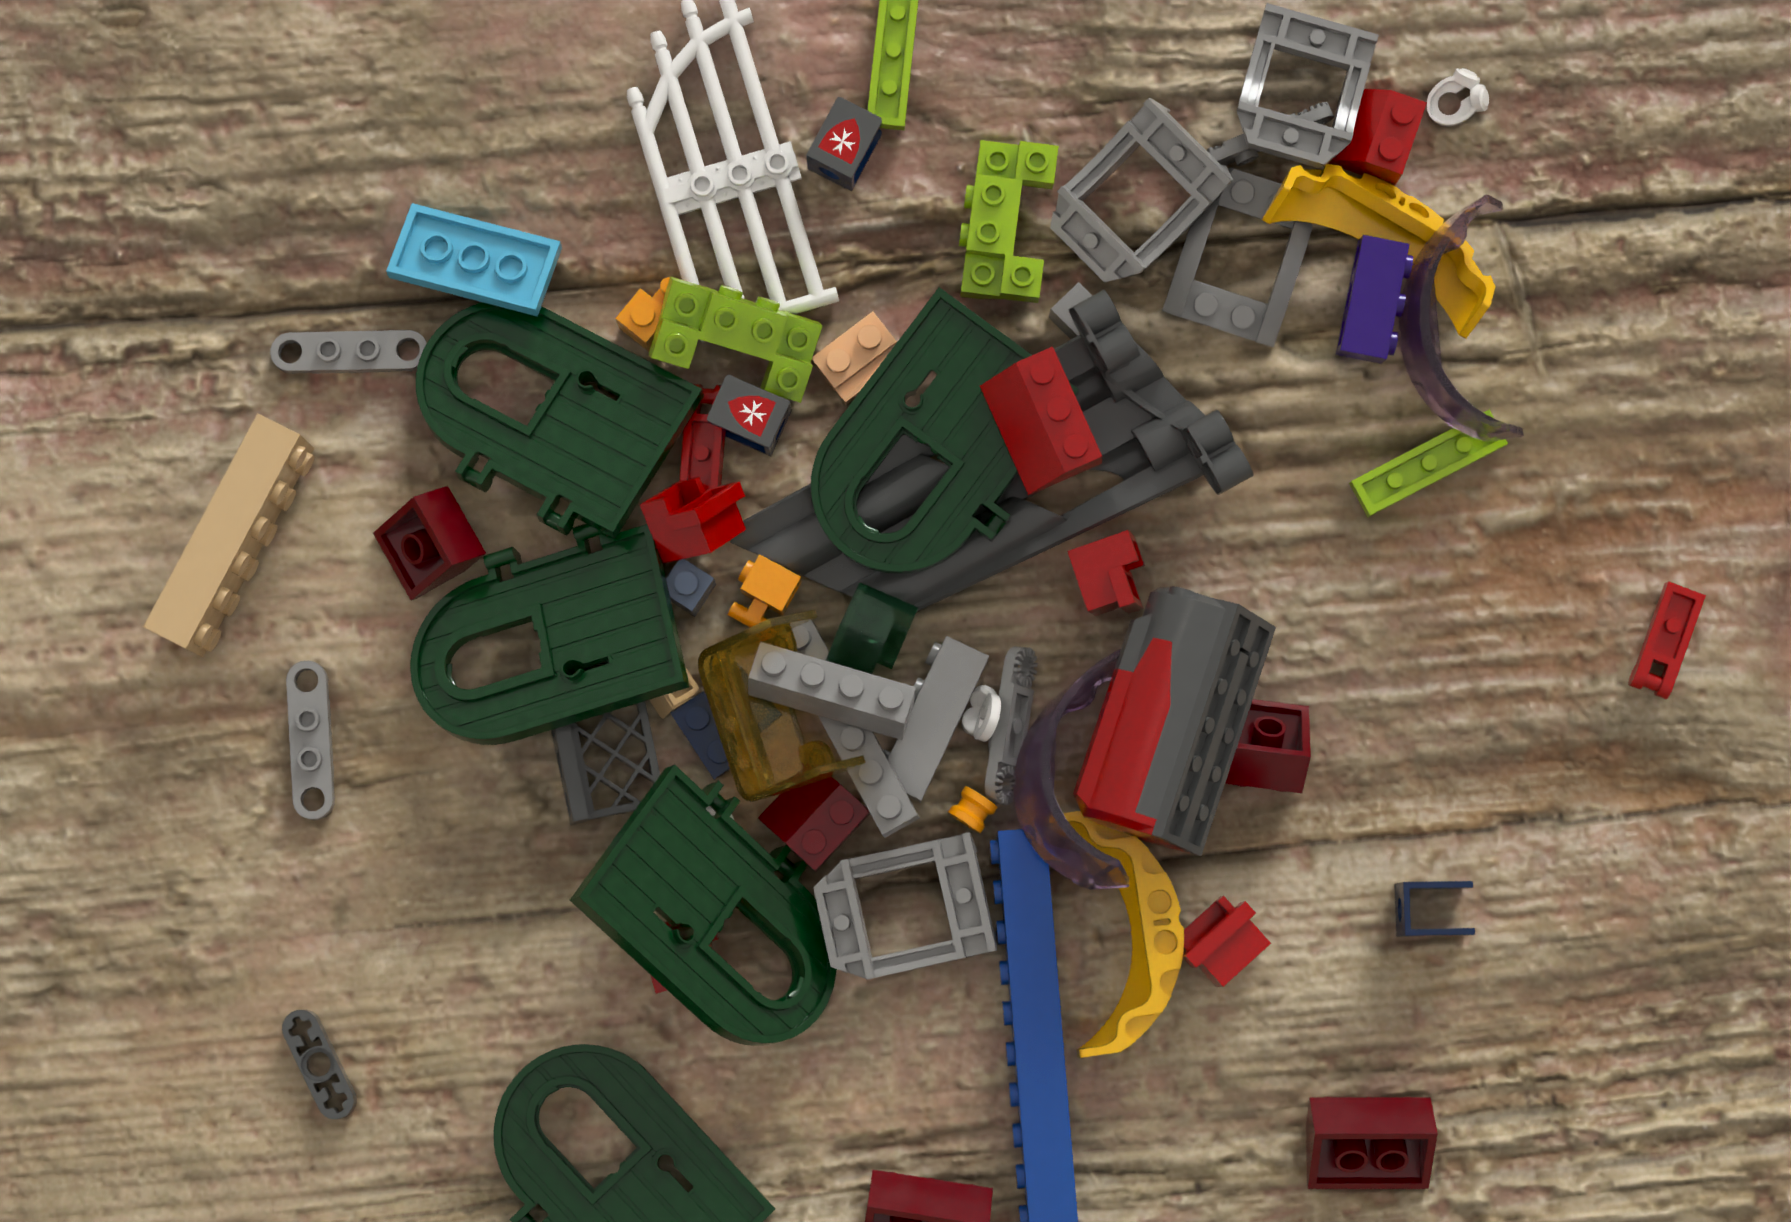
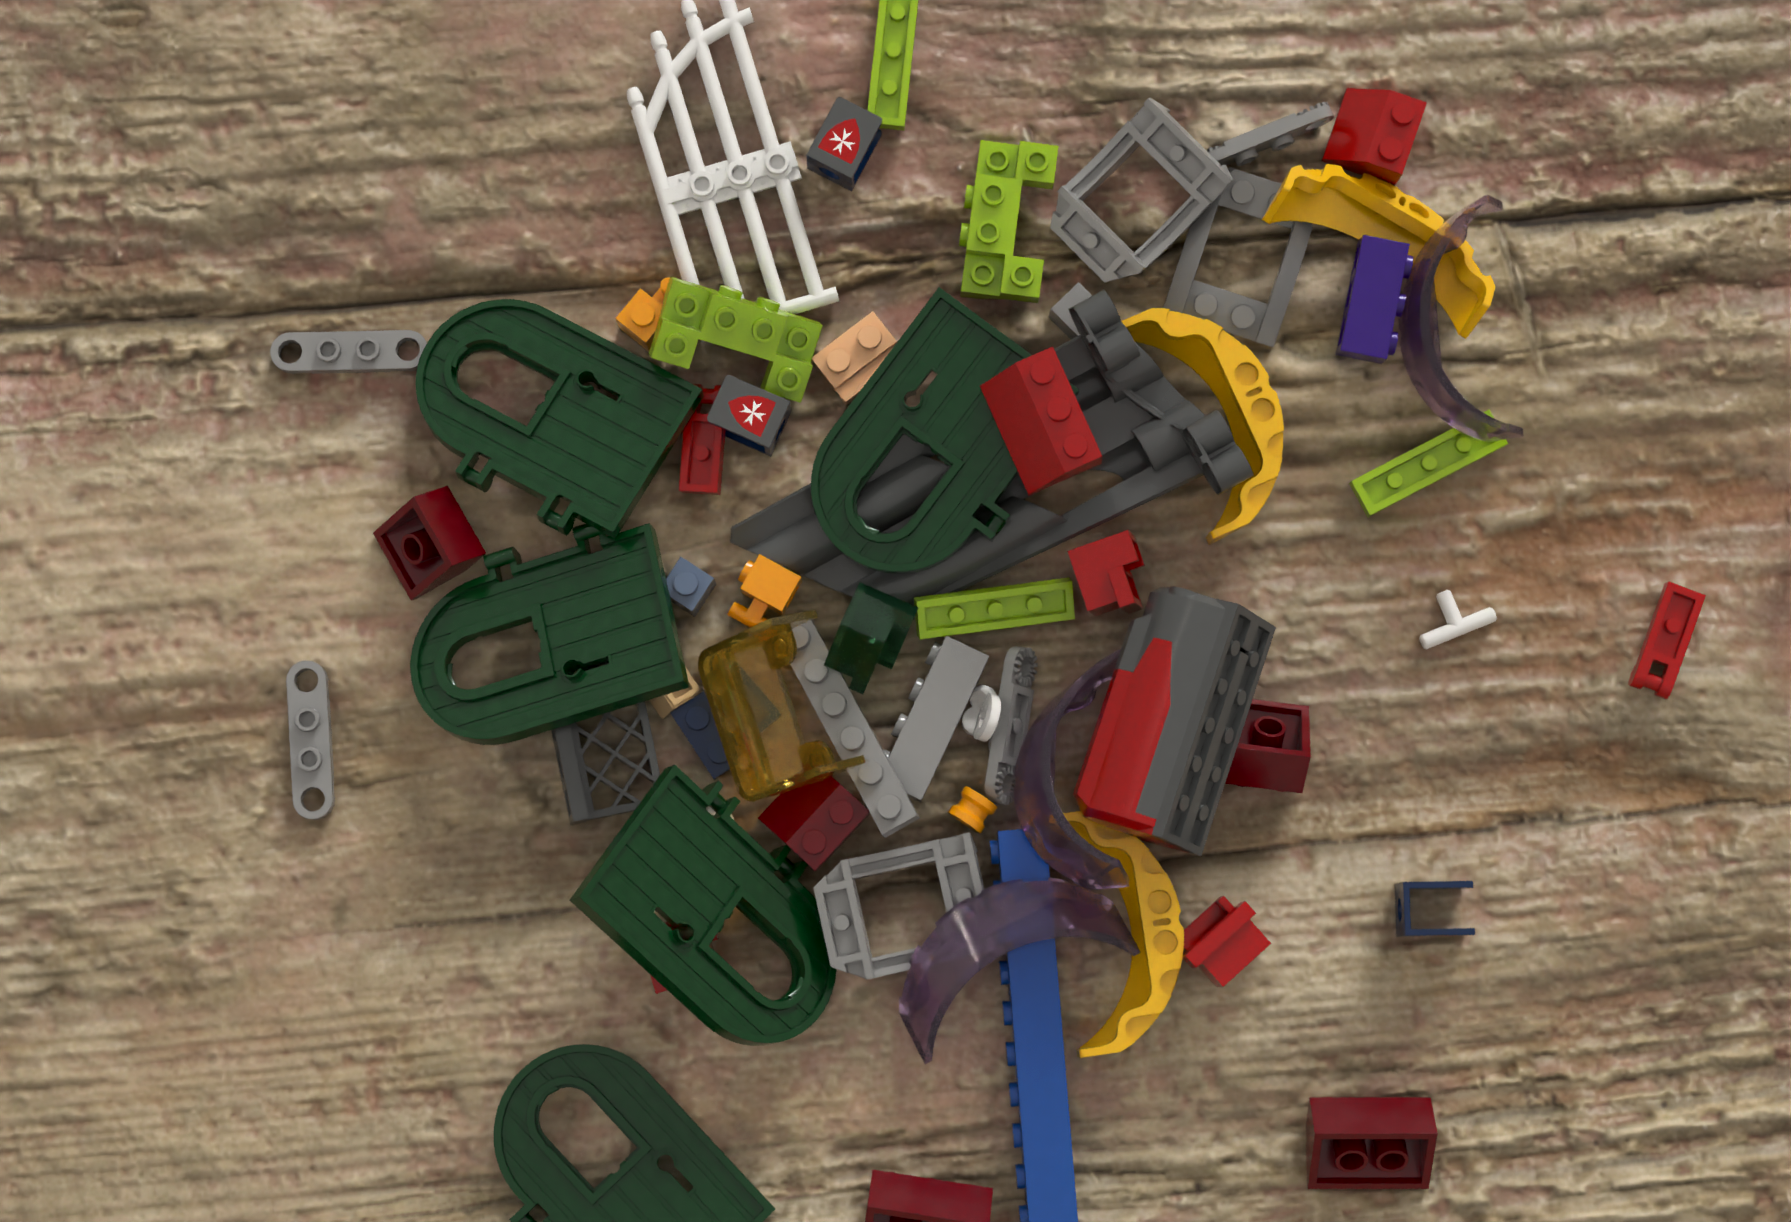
(231, 536): tan brick -> none
(320, 1096): dark grey beam -> none
(474, 259): medium azure plate -> none
(693, 521): red plate -> none
(831, 690): light grey brick -> none
(989, 927): none -> clear purple windscreen
(994, 608): none -> lime plate
(1242, 391): none -> yellow windscreen
(1318, 41): light grey wedge -> none
(1455, 624): none -> white piece
(1476, 102): white piece -> none

